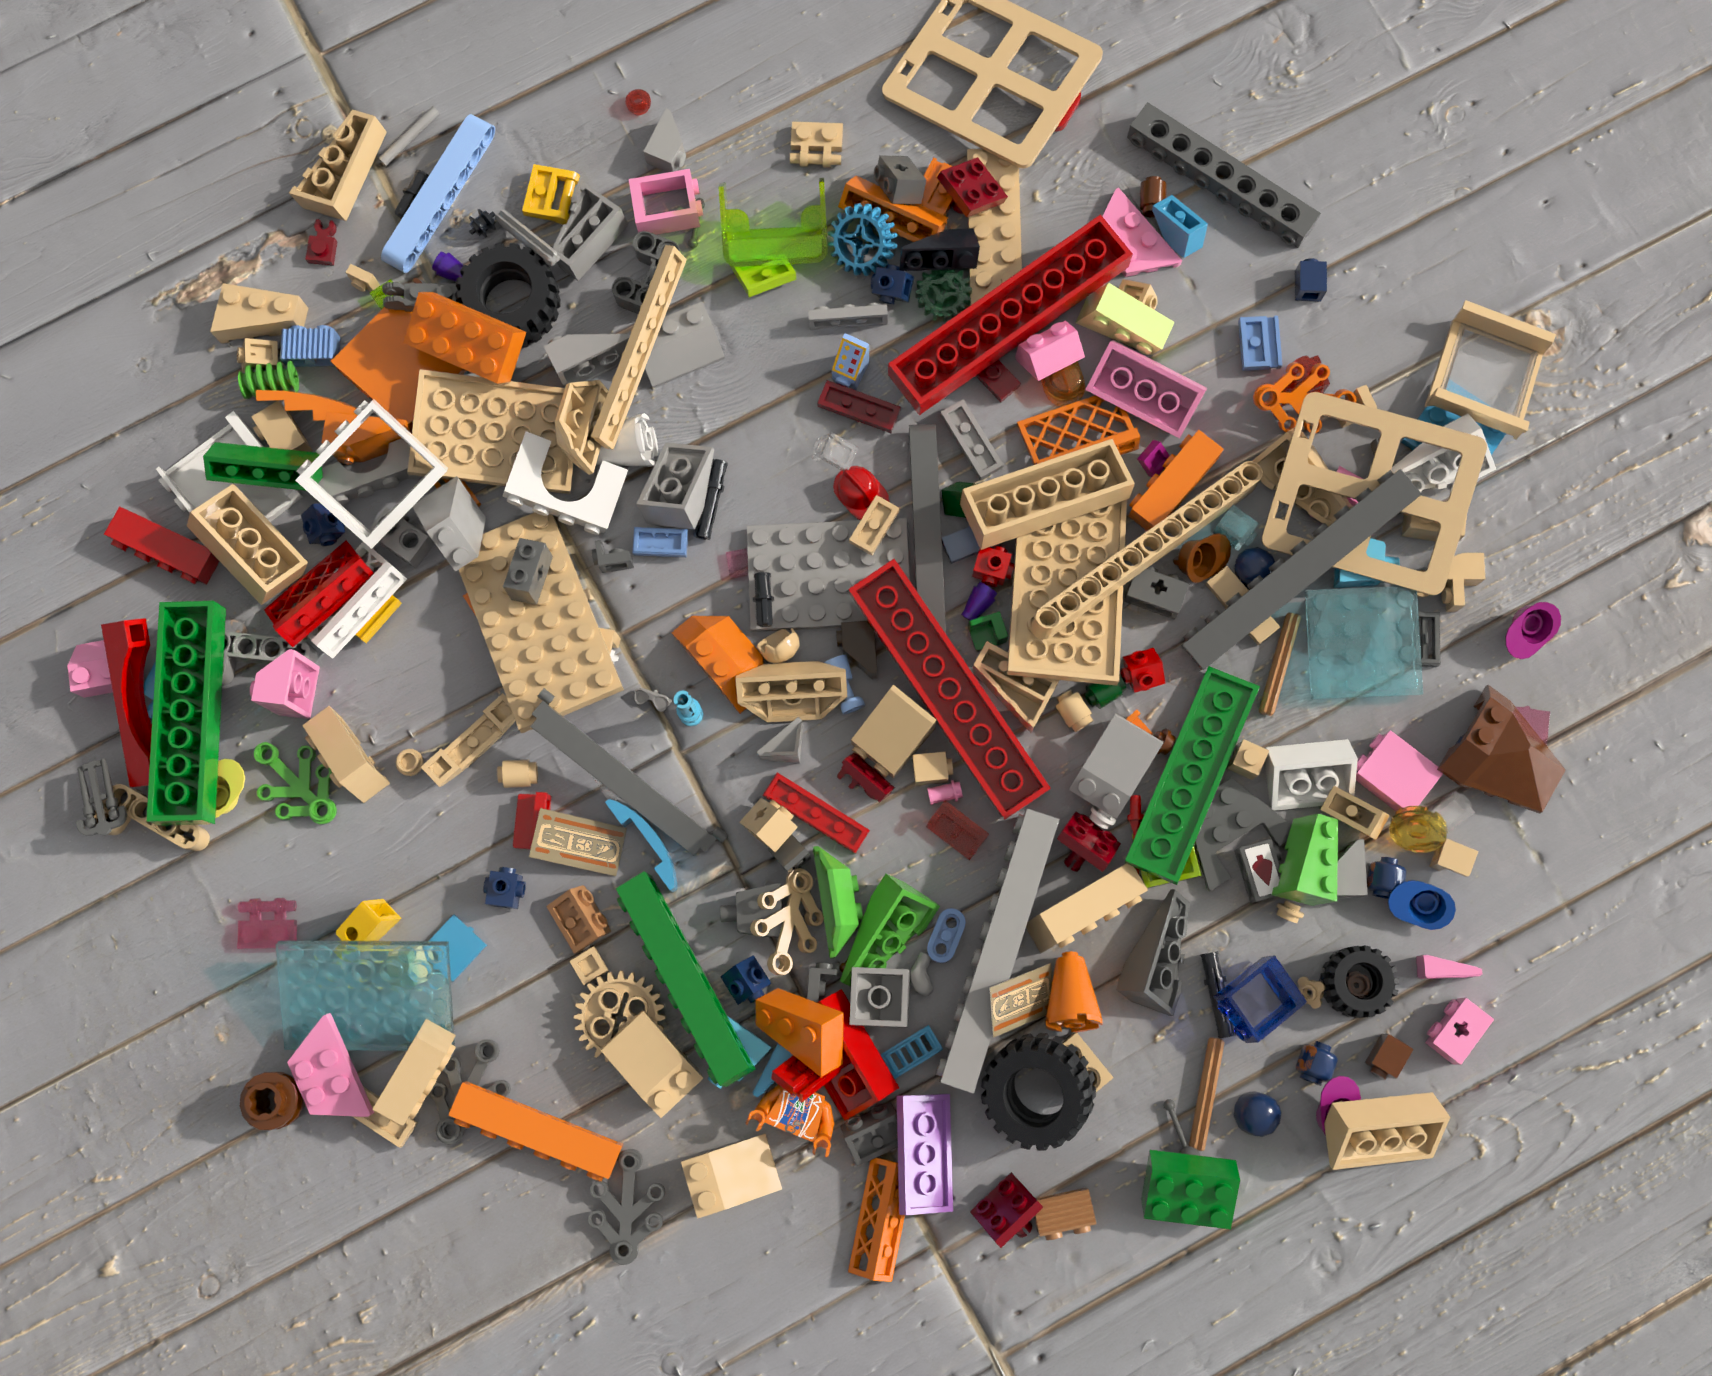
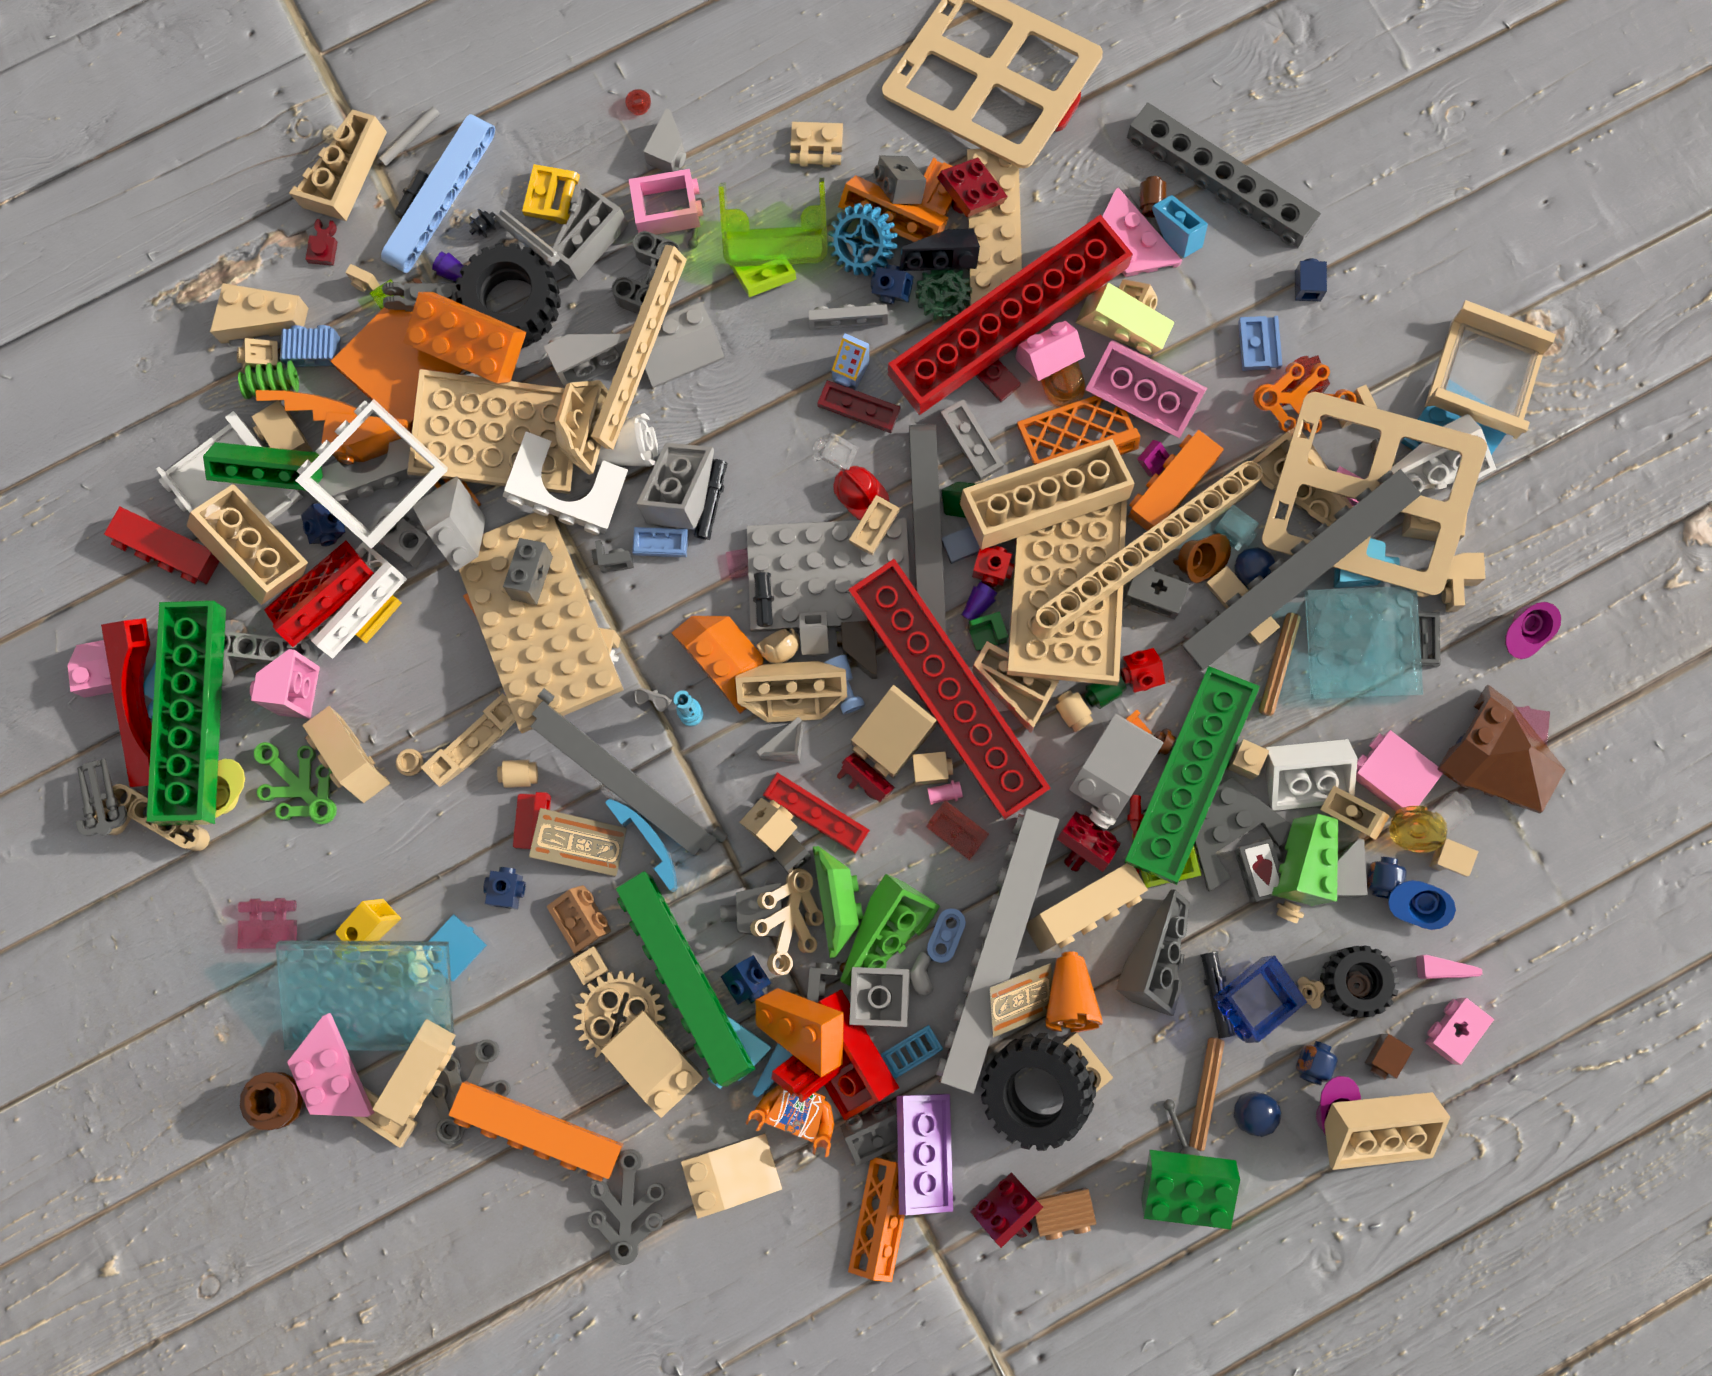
(814, 633): none -> light grey brick

